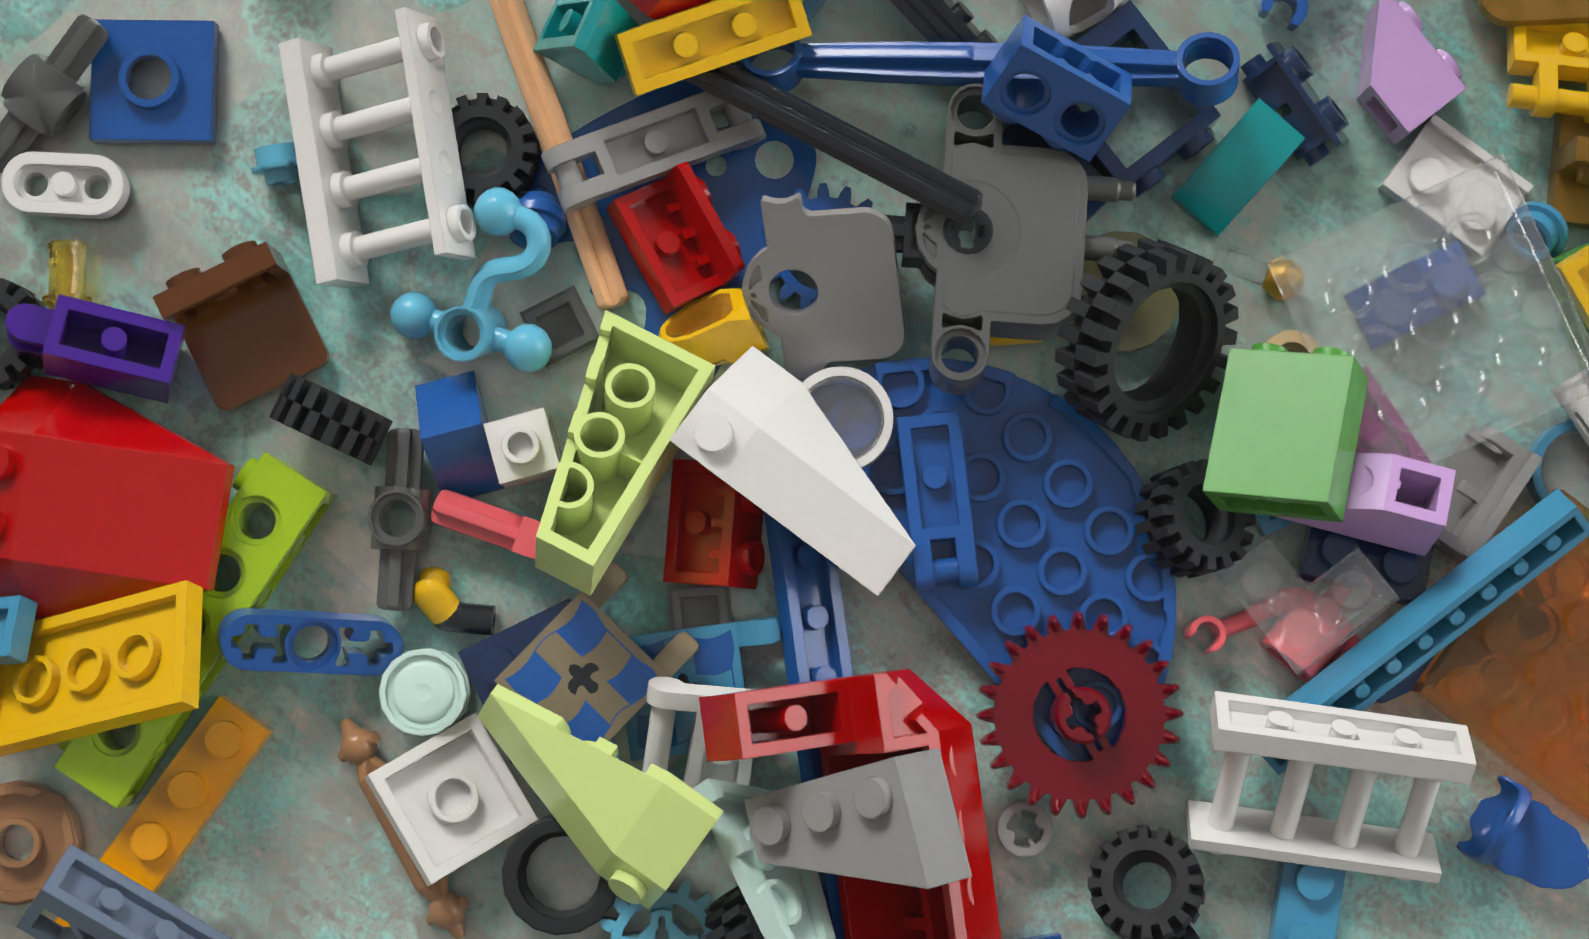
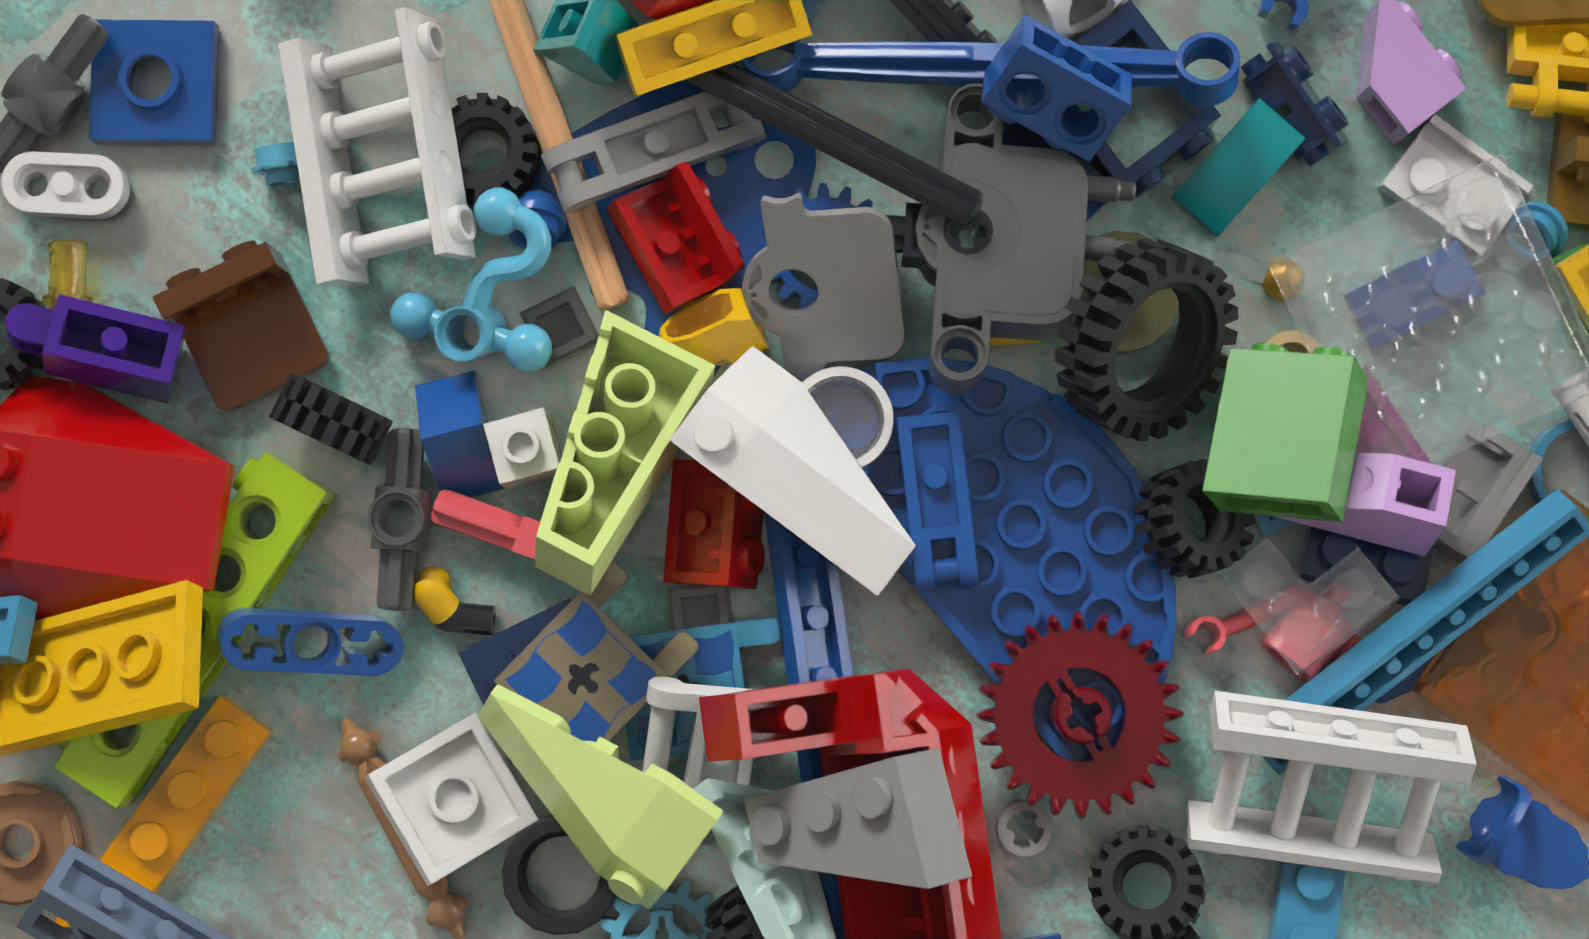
(425, 691): light aqua wheel -> none

